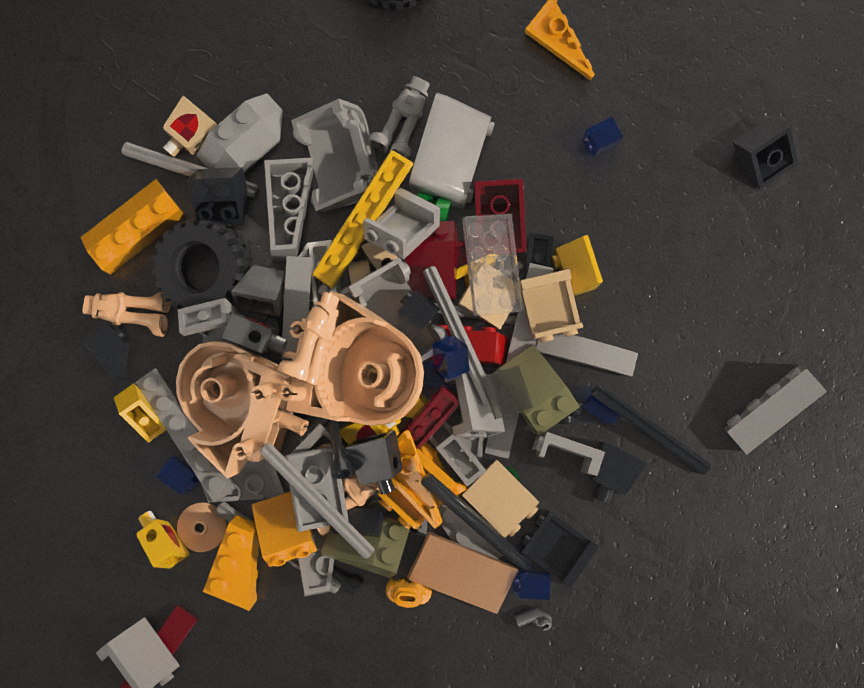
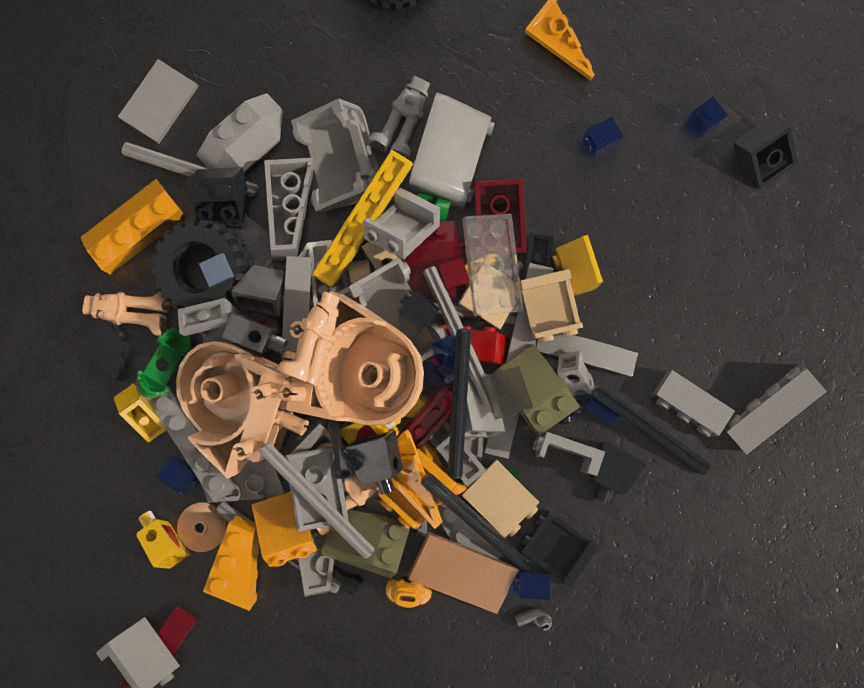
(158, 101): none -> light grey tile
(171, 348): none -> green piece
(187, 128): tan torso -> none
(216, 270): none -> sand blue tile
(365, 521): black tile -> none
(454, 273): none -> dark red tile
(459, 403): none -> black axle
(574, 373): none -> light grey leg
(692, 404): none -> light grey brick
(707, 116): none -> clear blue brick

